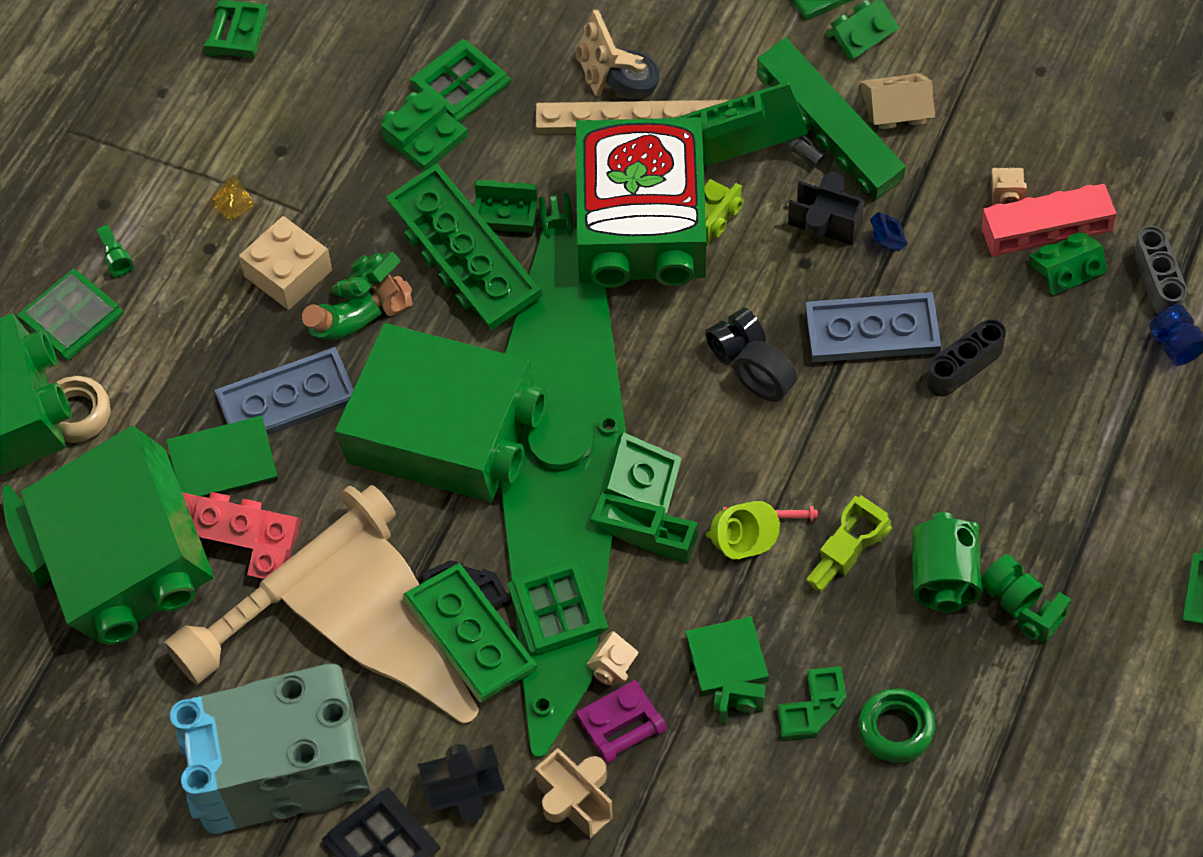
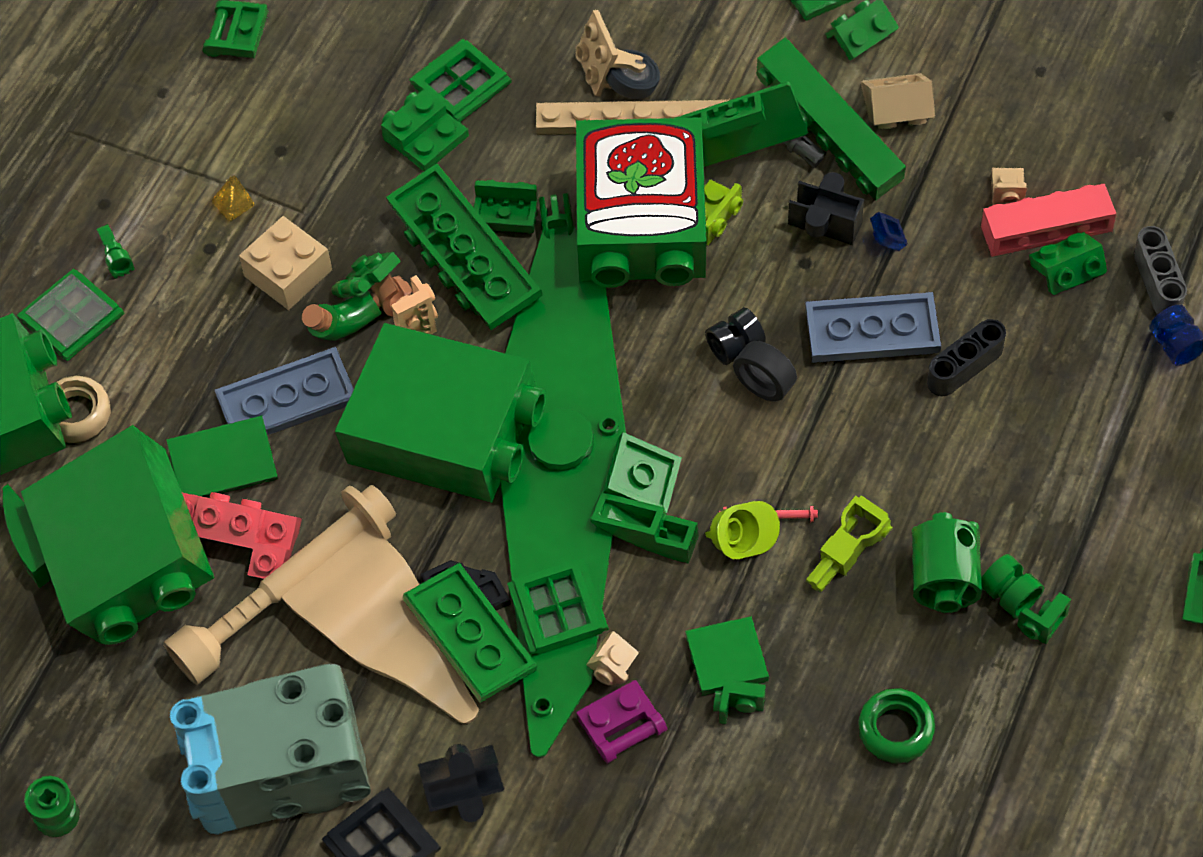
(52, 806): none -> green wheel
(416, 310): none -> light nougat bracket
(574, 791): tan piece -> none
(809, 718): green tile -> none

